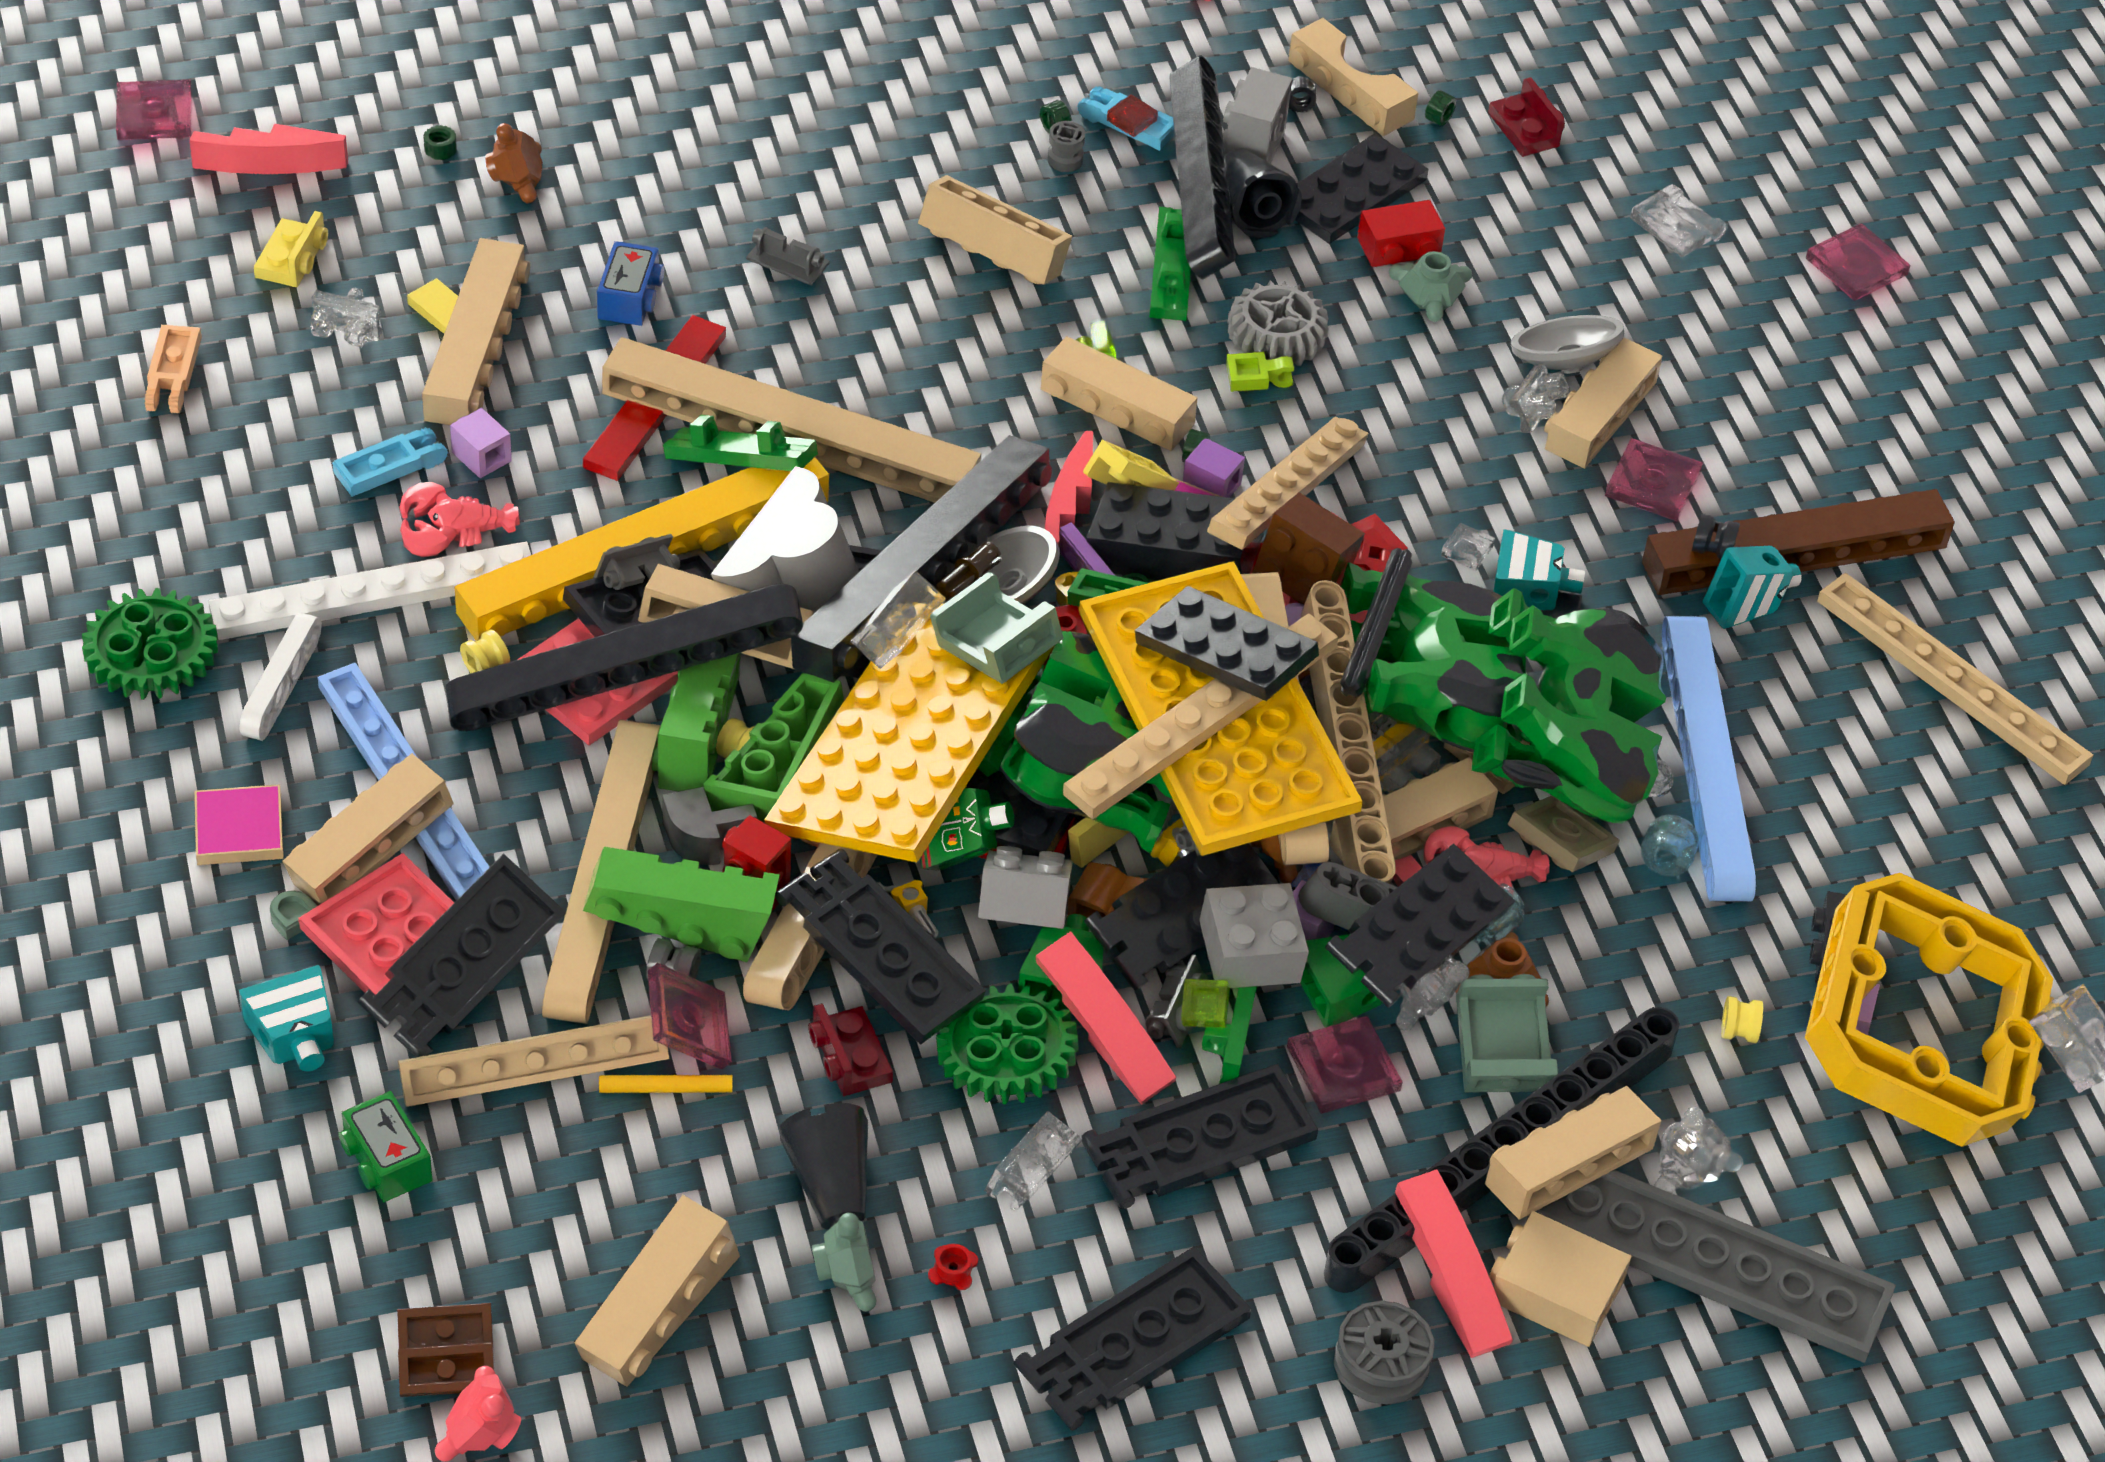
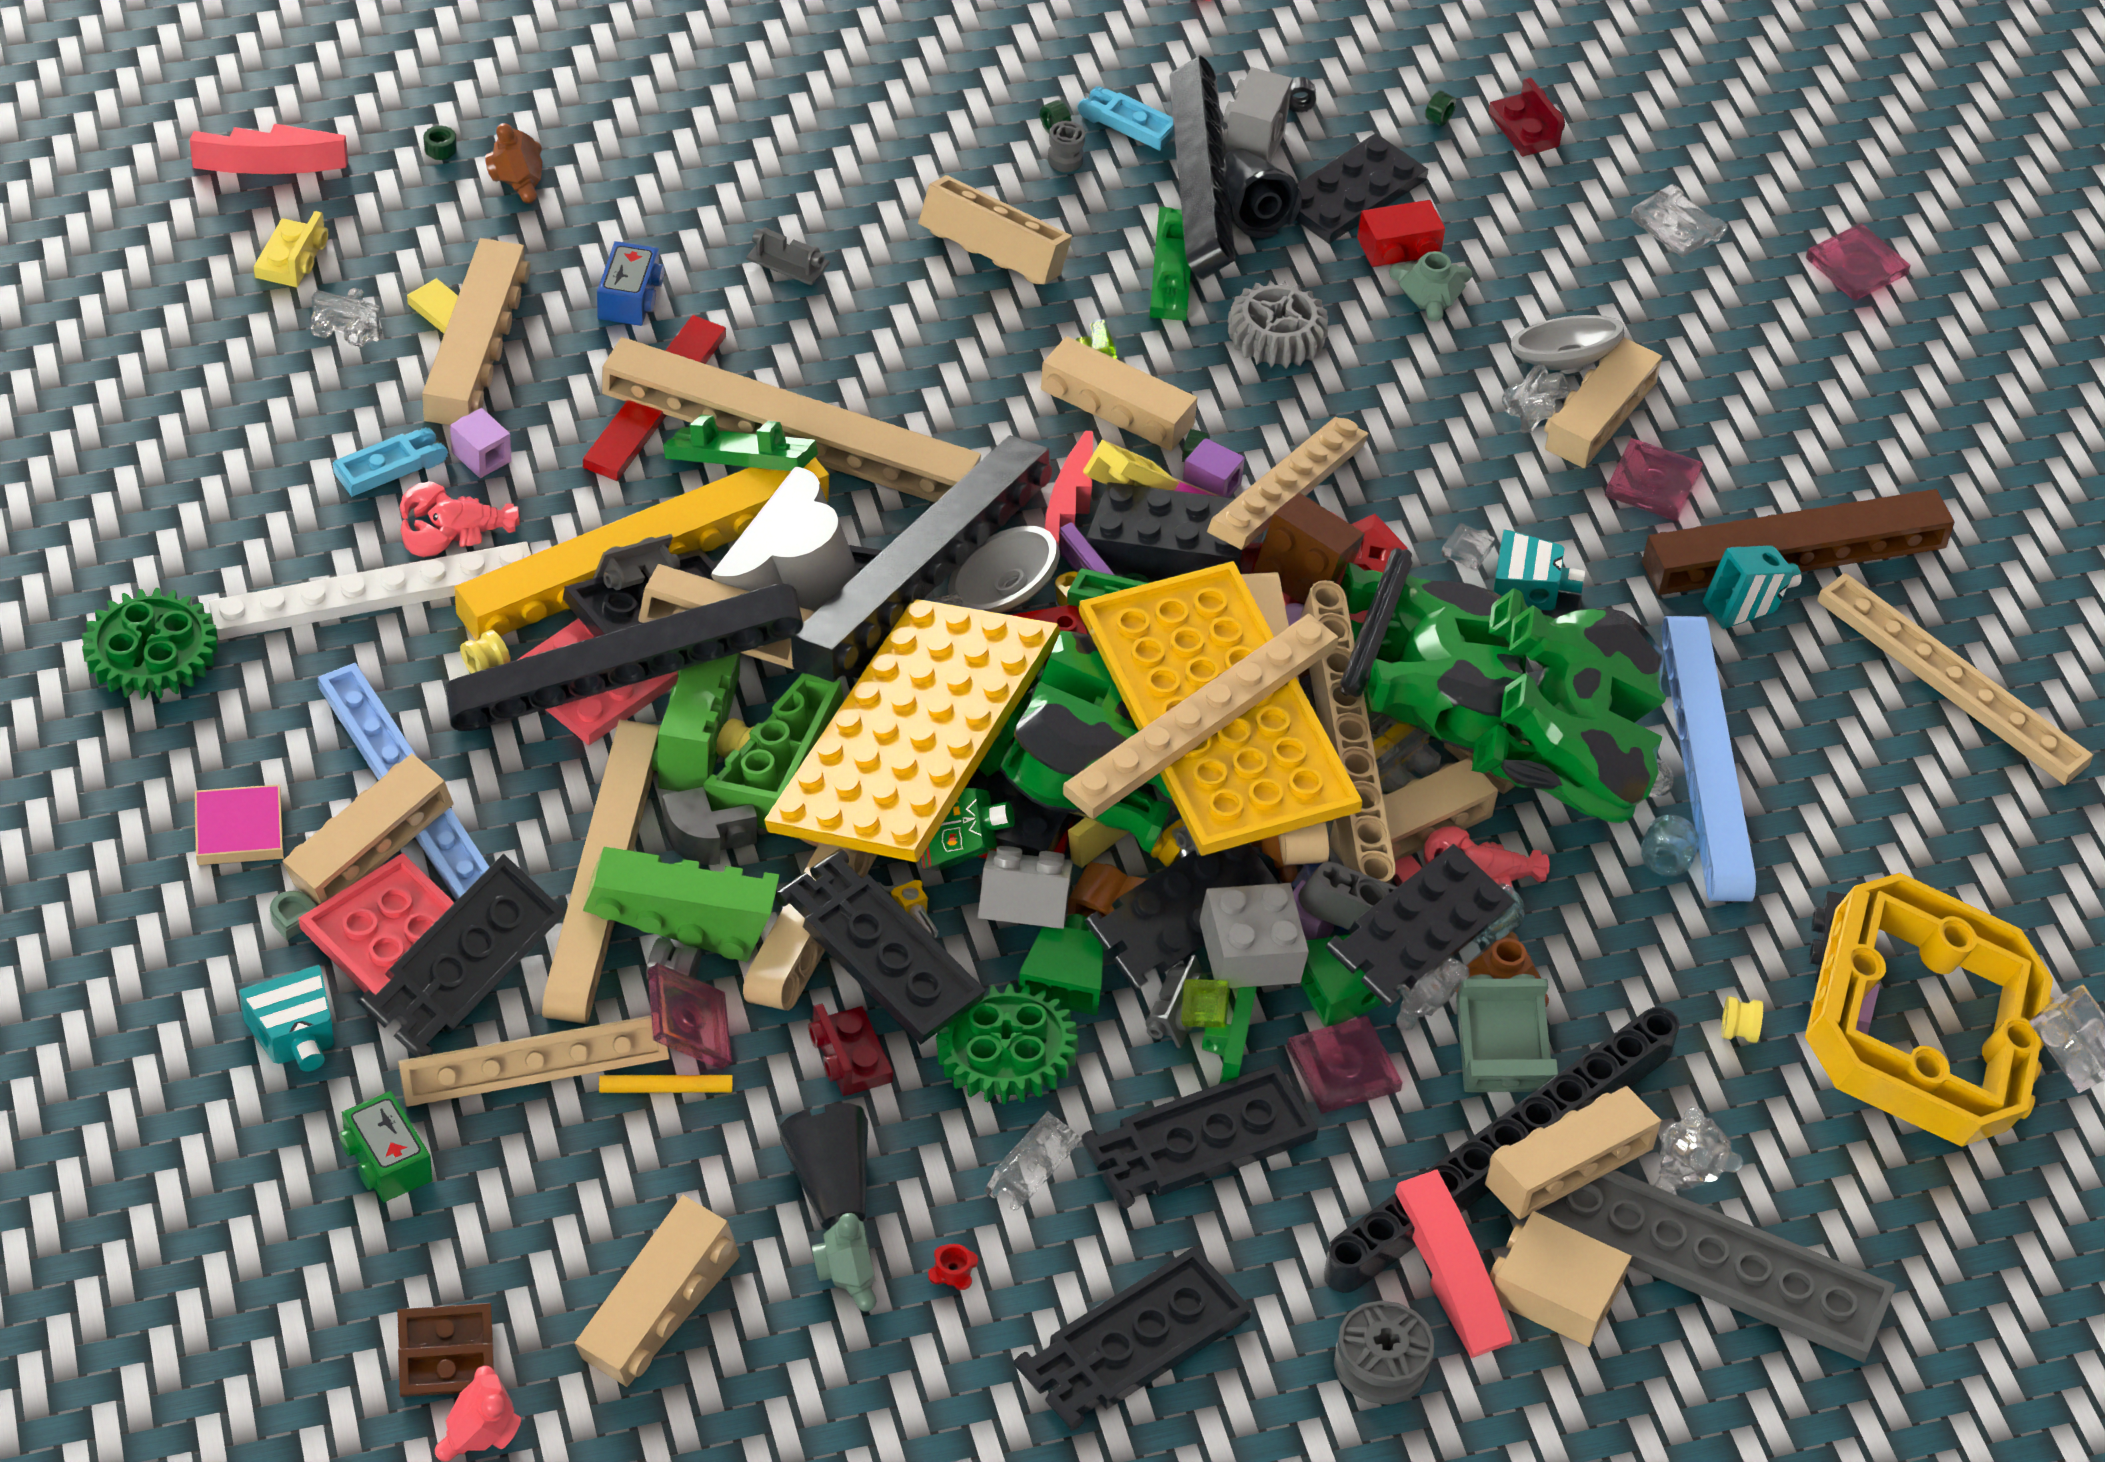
(154, 109): clear pink tile -> none
(172, 365): light nougat hinge -> none
(280, 676): white beam -> none
(758, 850): red brick -> none
(897, 619): clear brick -> none
(969, 570): dark brown axle -> none
(994, 629): sand green panel -> none
(1106, 1018): coral slope -> none
(1132, 115): clear red tile -> none
(1227, 643): plate -> none
(1254, 372): lime plate -> none
(1378, 100): tan arch -> none
(1563, 833): dark tan plate -> none
(1725, 536): black wheel -> none

